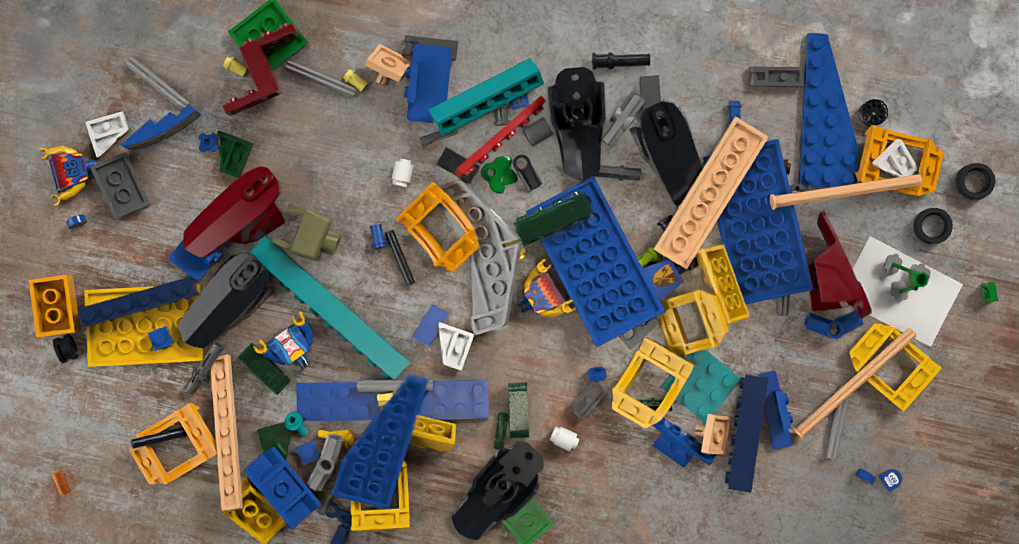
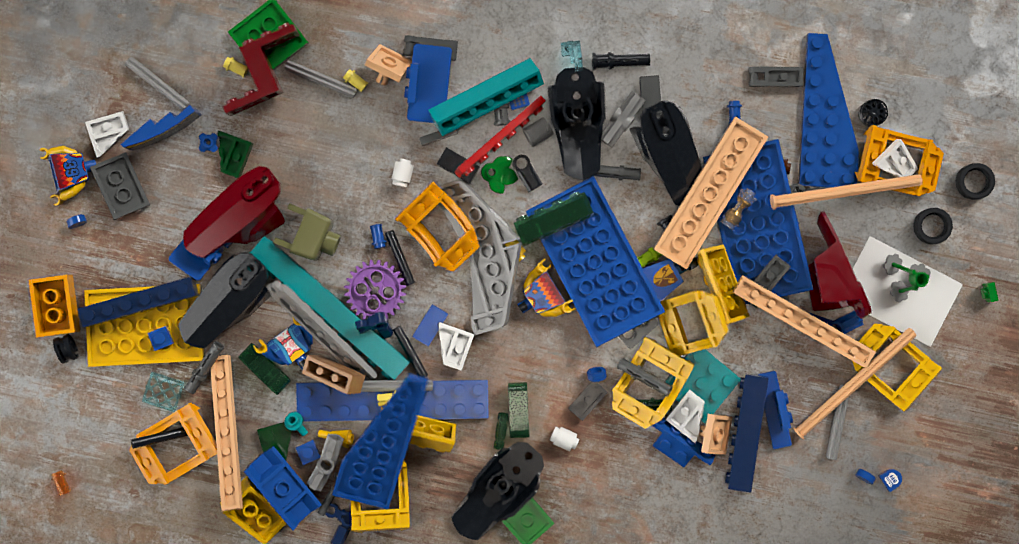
(159, 404): none -> clear light blue window
(319, 329): none -> light grey hinge
(333, 374): none -> medium nougat brick
(376, 321): none -> dark blue bar
(389, 279): none -> medium lavender gear
(410, 352): none -> black piece
(573, 49): none -> clear light blue bracket
(638, 373): none -> dark grey pin
(688, 415): none -> white wing
(734, 215): none -> clear piece
(772, 273): none -> dark grey plate
(803, 321): none -> light nougat plate

